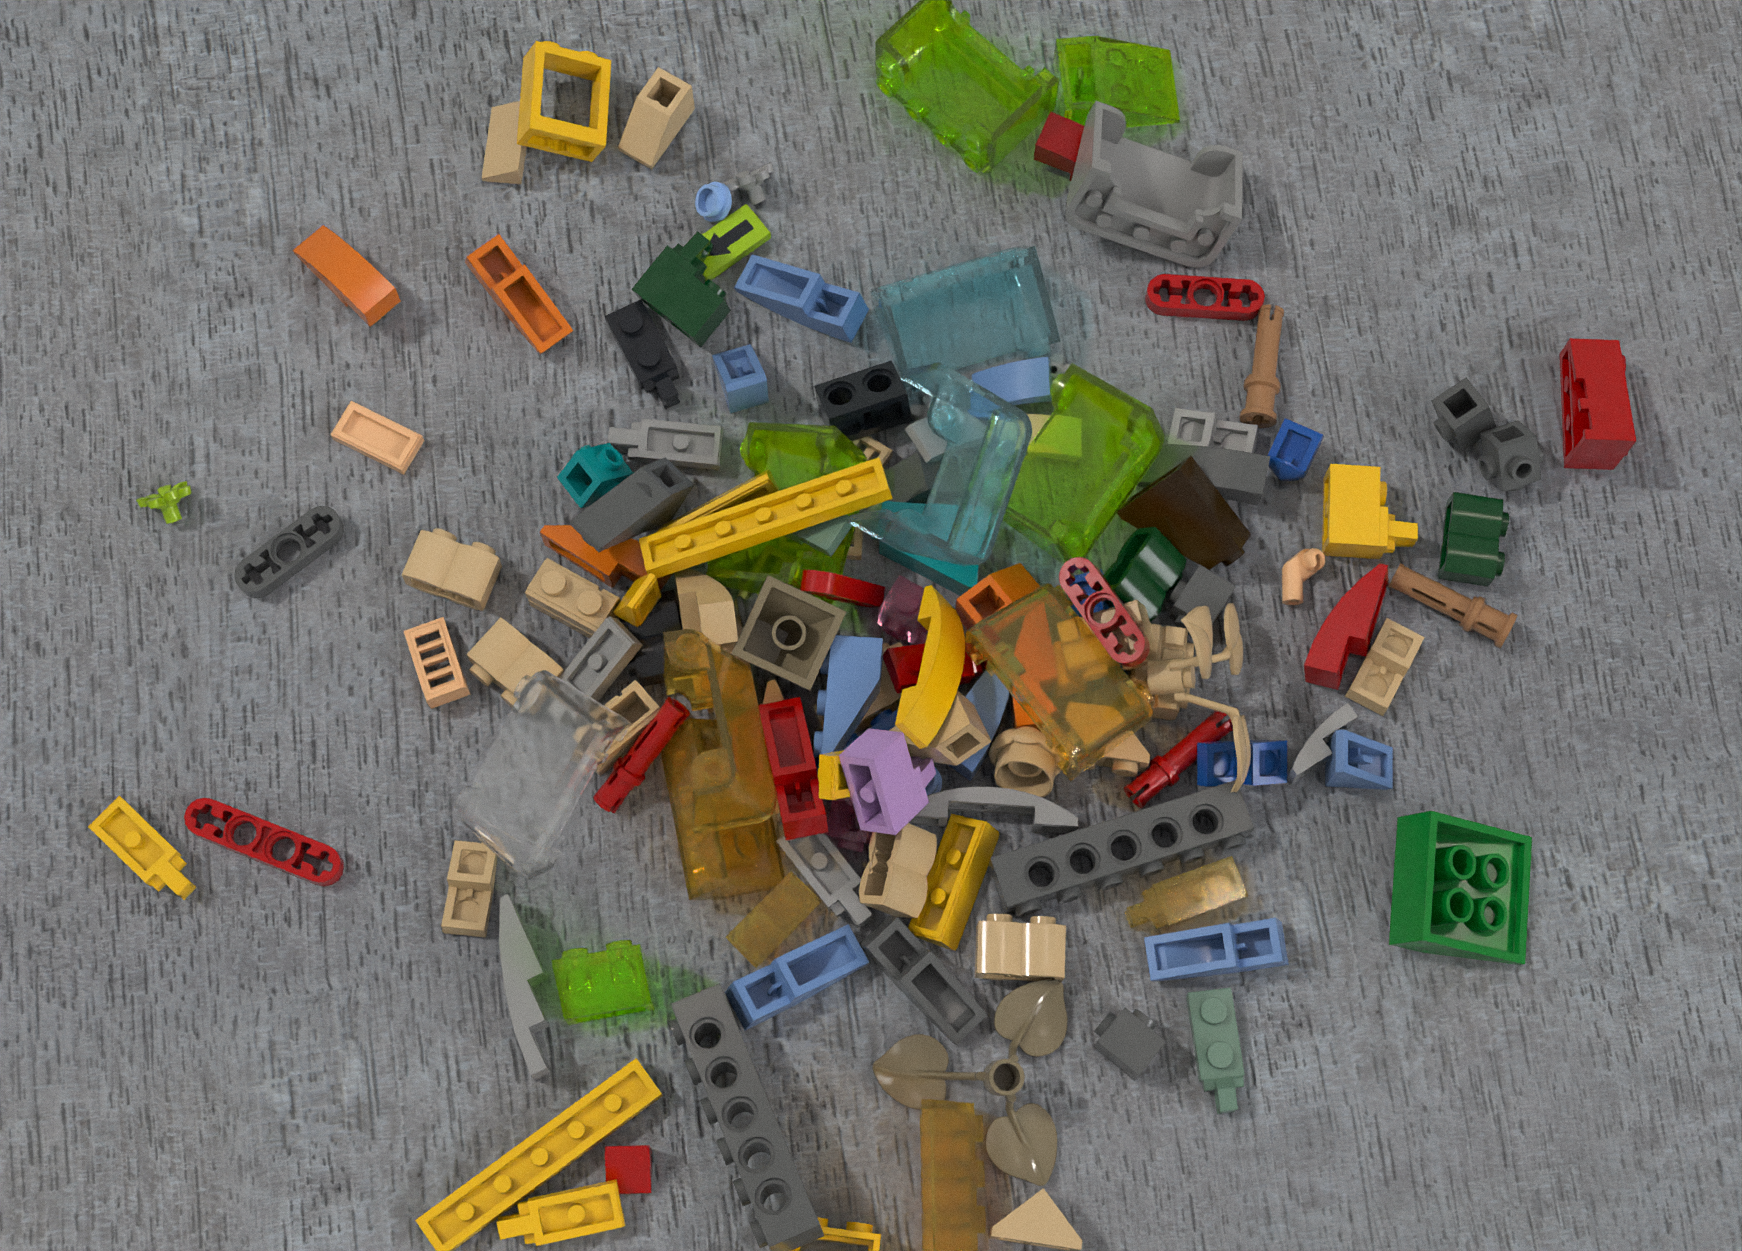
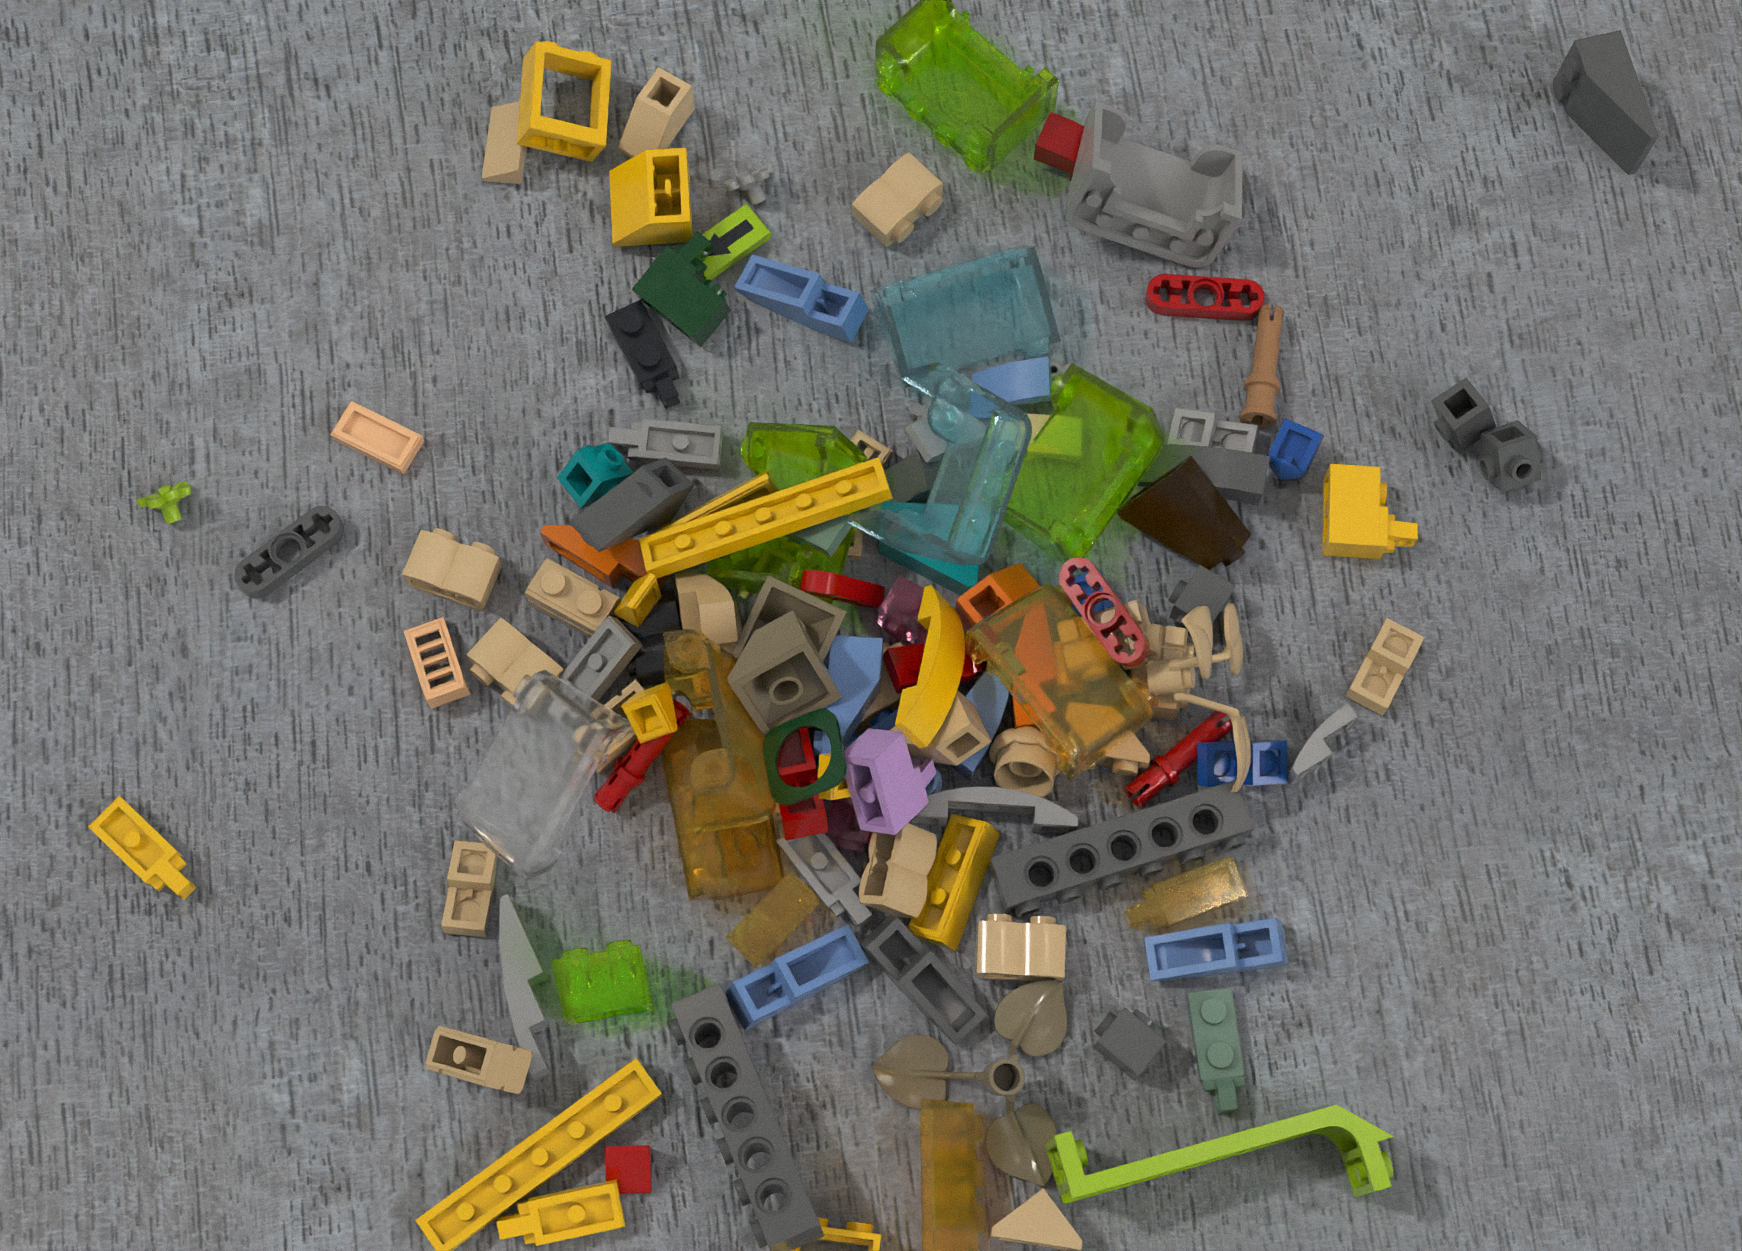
(266, 837): red beam -> none
(348, 275): orange slope -> none
(478, 1059): none -> tan brick
(518, 294): orange slope -> none
(651, 199): none -> yellow slope
(651, 712): none -> yellow slope
(713, 201): light blue plate -> none
(741, 378): medium blue slope -> none
(781, 674): none -> dark tan slope
(835, 772): none -> dark green piece
(864, 401): black brick -> none
(898, 199): none -> tan brick
(1116, 73): clear neon green slope -> none
(1145, 570): dark green brick -> none
(1297, 571): light nougat arm -> none
(1347, 629): red slope -> none
(1354, 1137): none -> lime panel
(1358, 762): medium blue slope -> none
(1460, 889): green slope -> none
(1471, 613): medium nougat pin -> none
(1472, 539): dark green brick -> none
(1595, 404): red wedge -> none
(1607, 99): none -> dark grey slope

